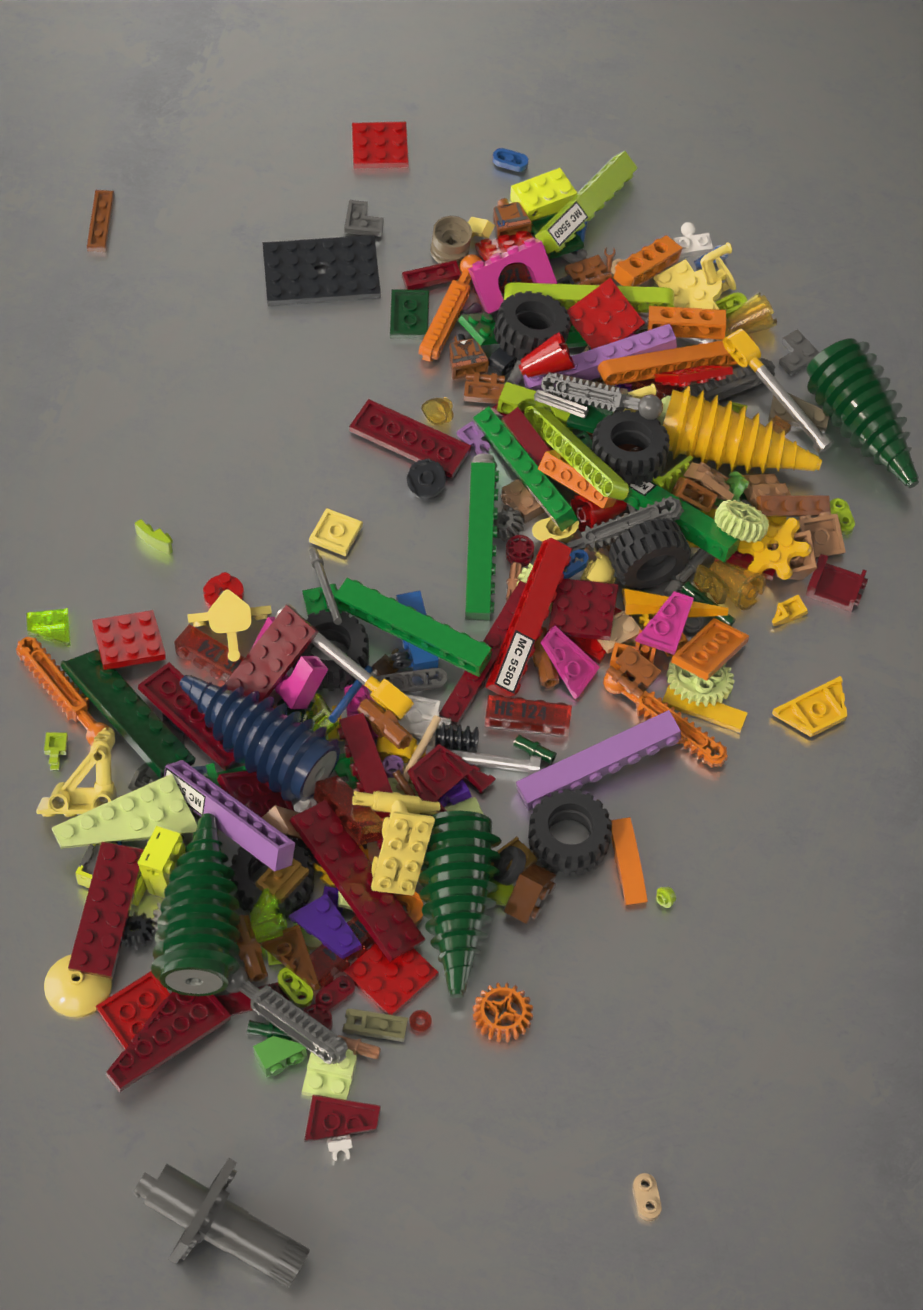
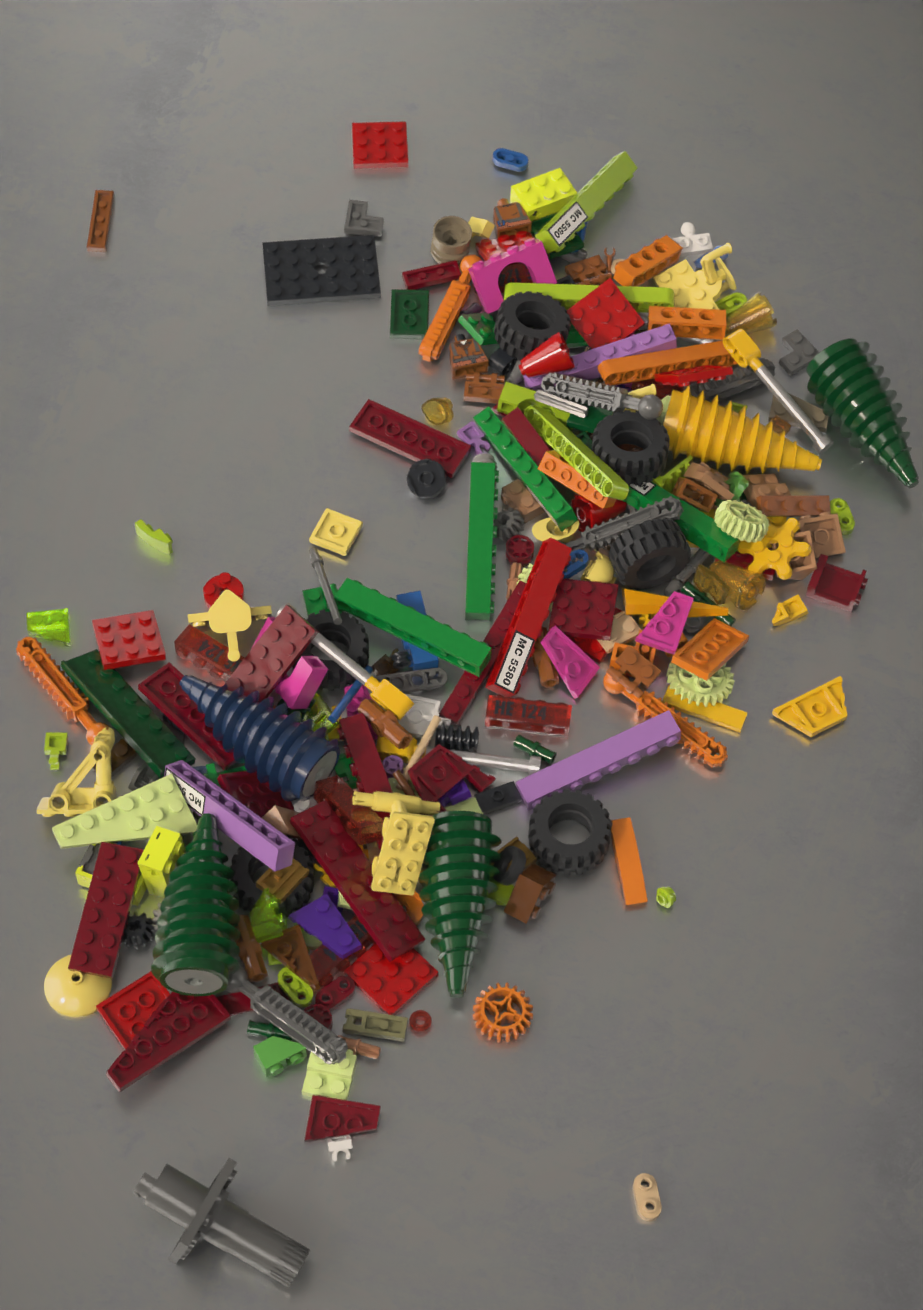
(121, 755): none -> dark brown plate
(498, 797): none -> black plate

